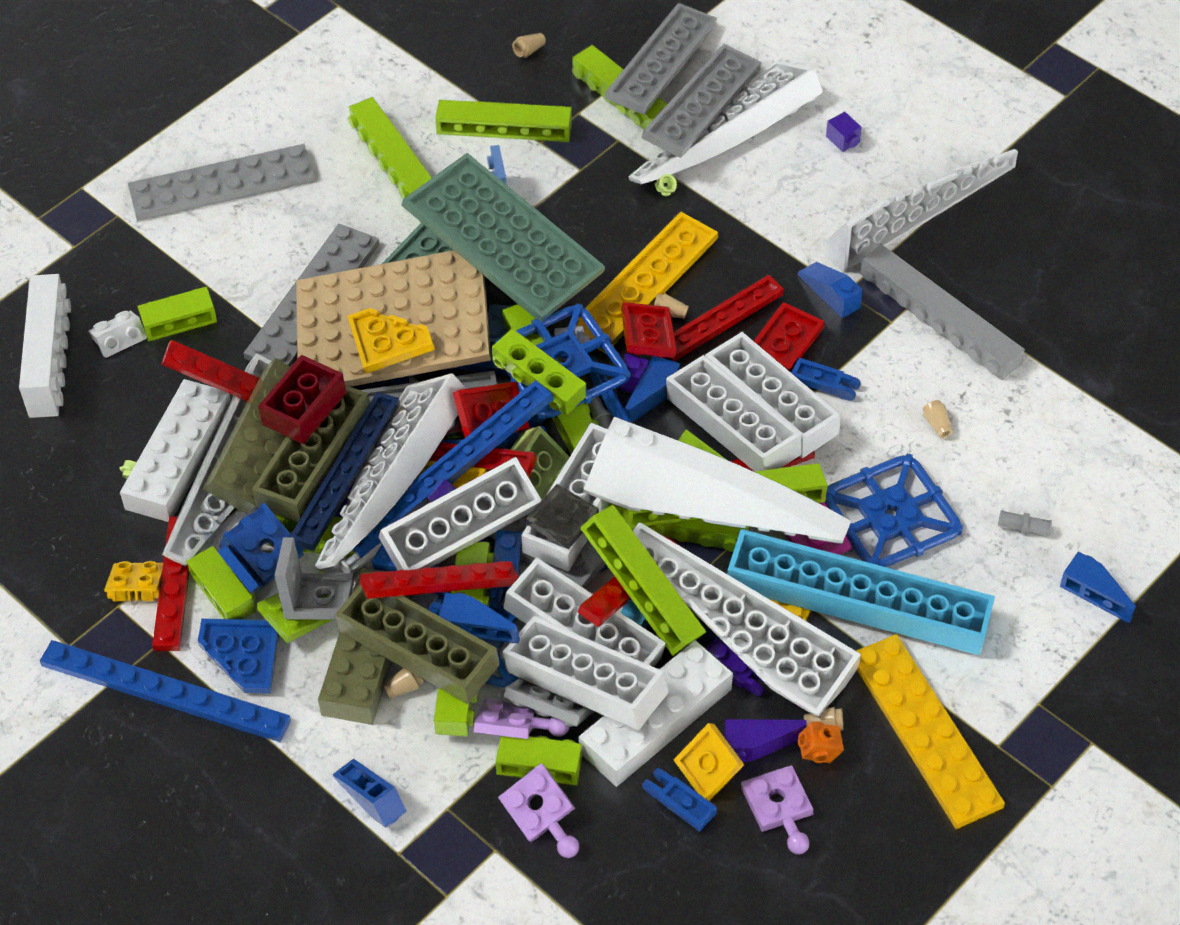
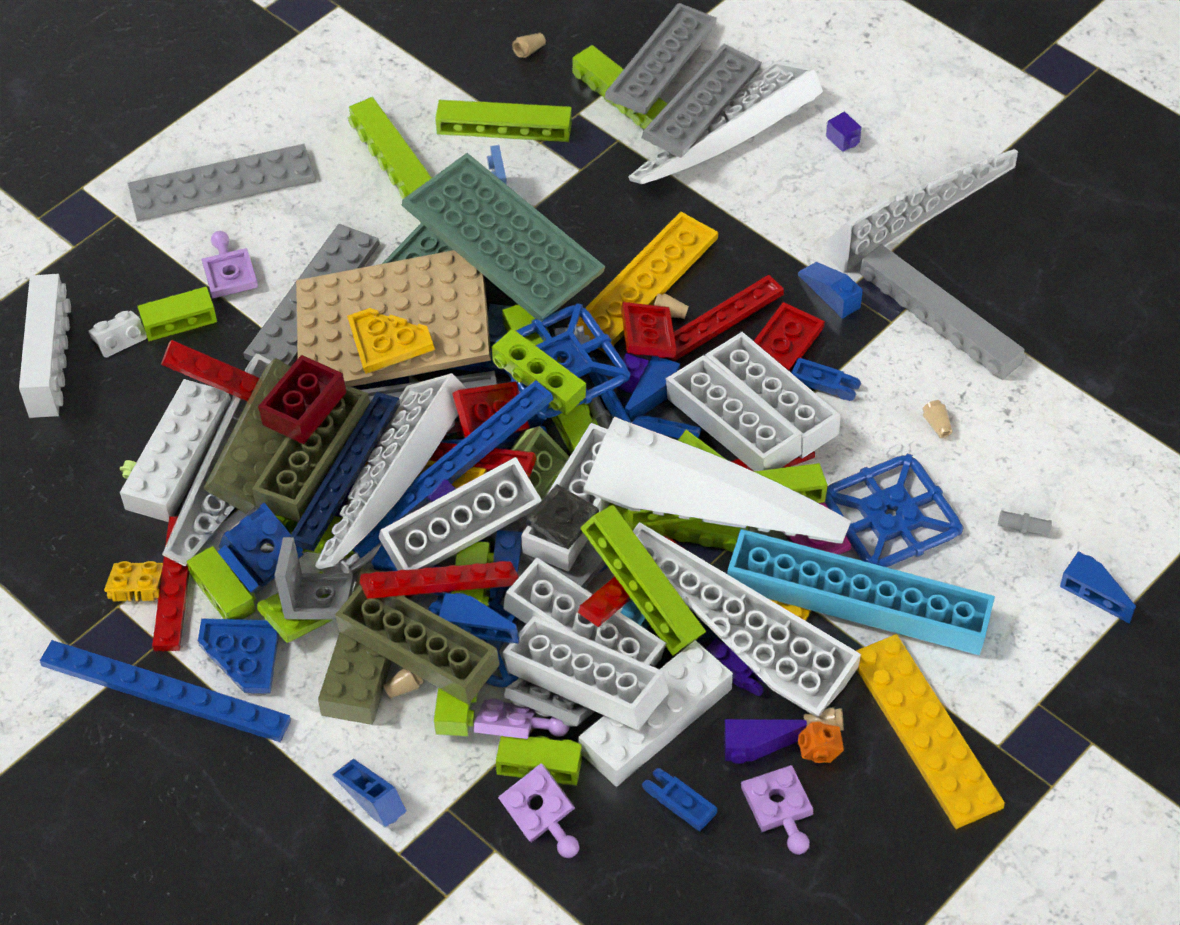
(218, 265): none -> lavender plate
(666, 427): none -> blue hinge
(671, 184): yellowish green plate -> none
(708, 762): yellow plate -> none

